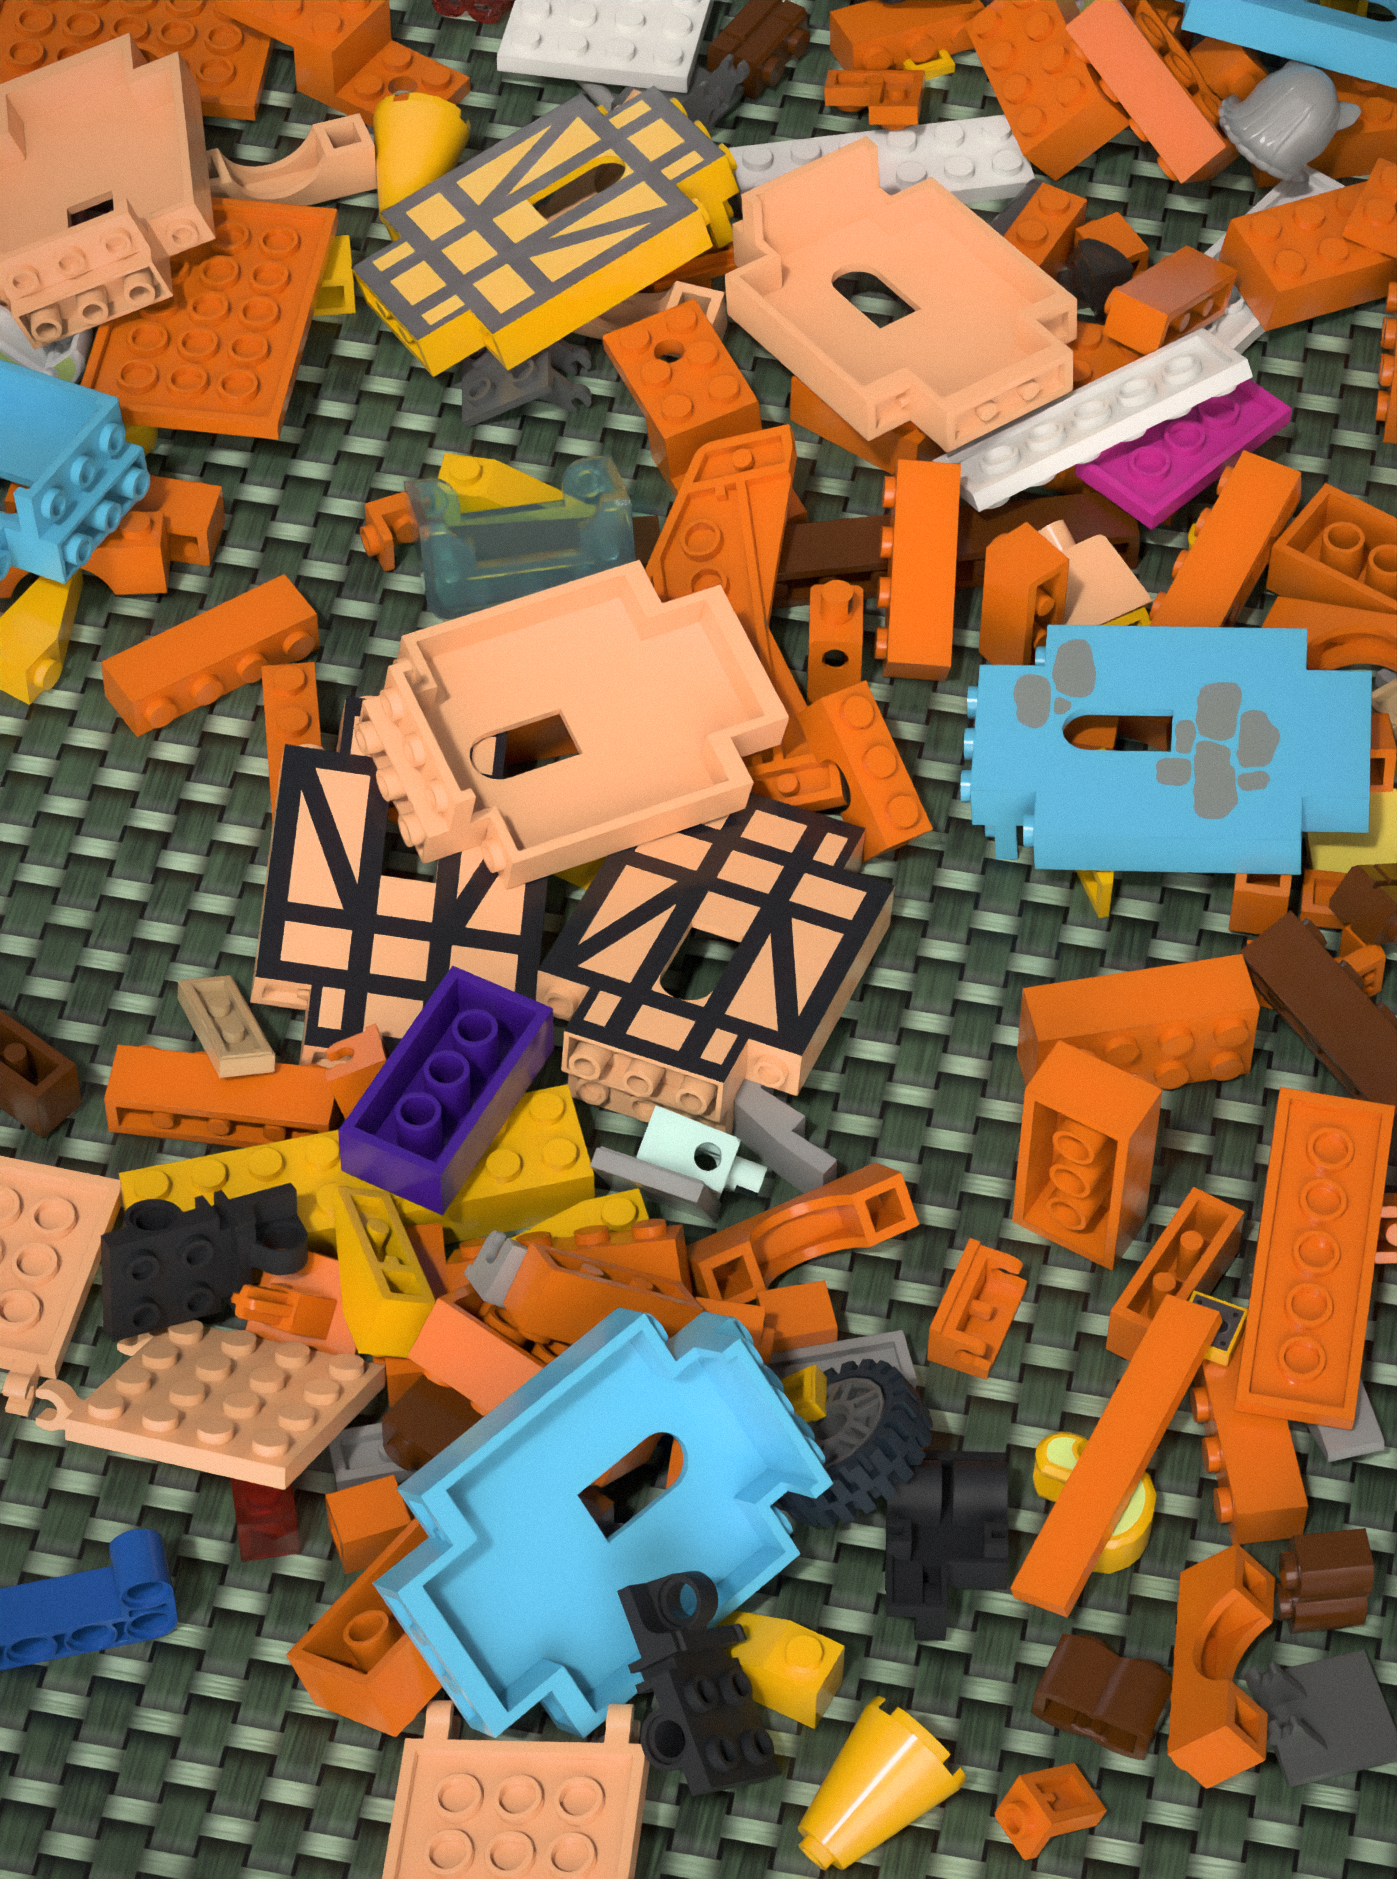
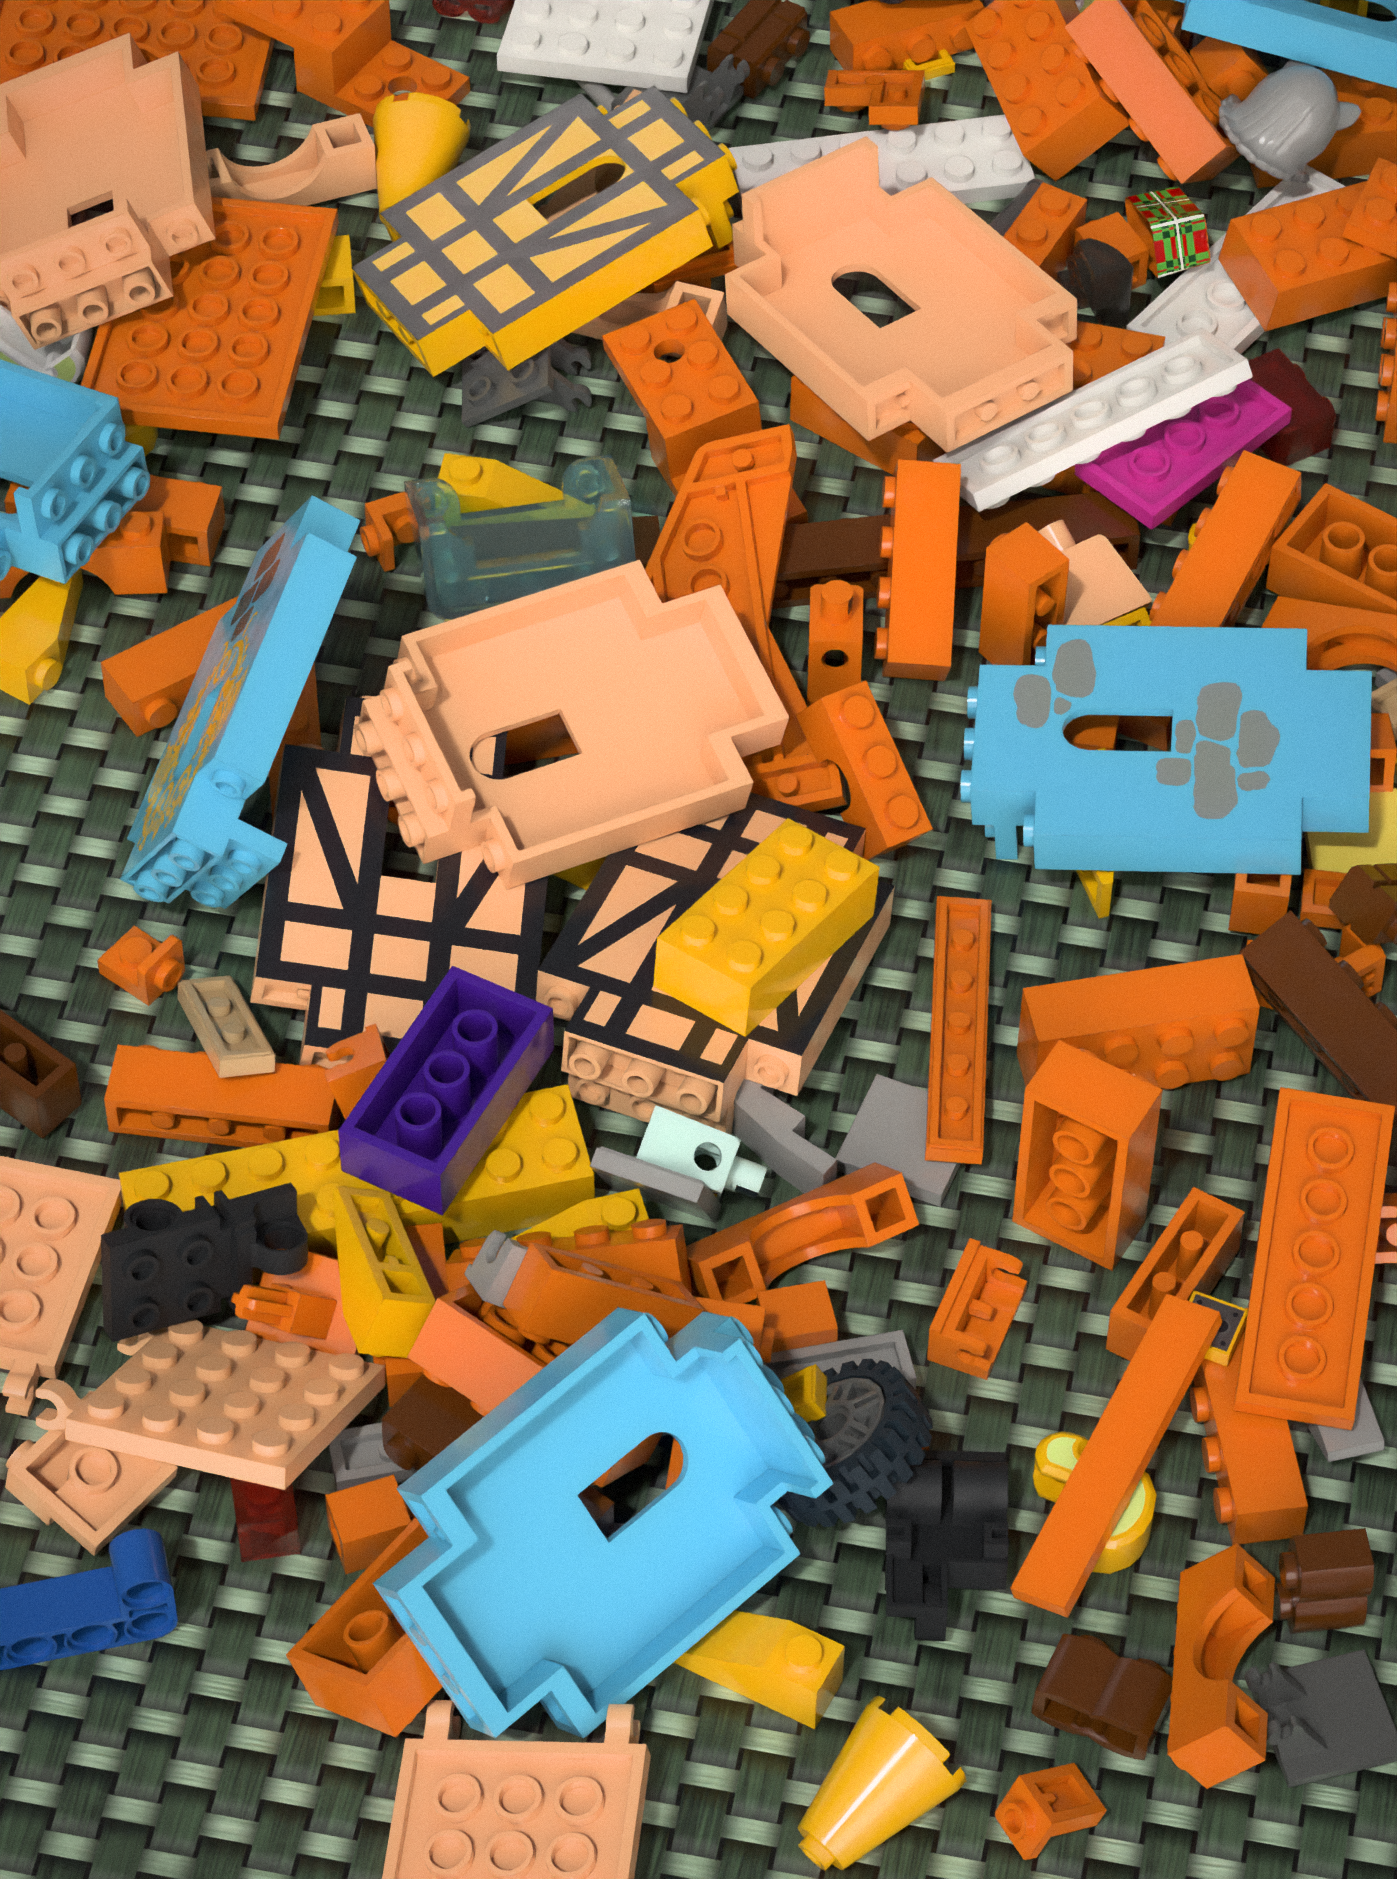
(84, 1486): none -> light nougat plate
(144, 964): none -> orange bracket
(238, 716): none -> medium azure panel
(704, 1698): black plate -> none
(765, 927): none -> yellow brick
(893, 1134): none -> light grey tile
(958, 1031): none -> orange tile
(1169, 300): orange brick -> none
(1170, 229): none -> piece
(1311, 413): none -> clear red brick

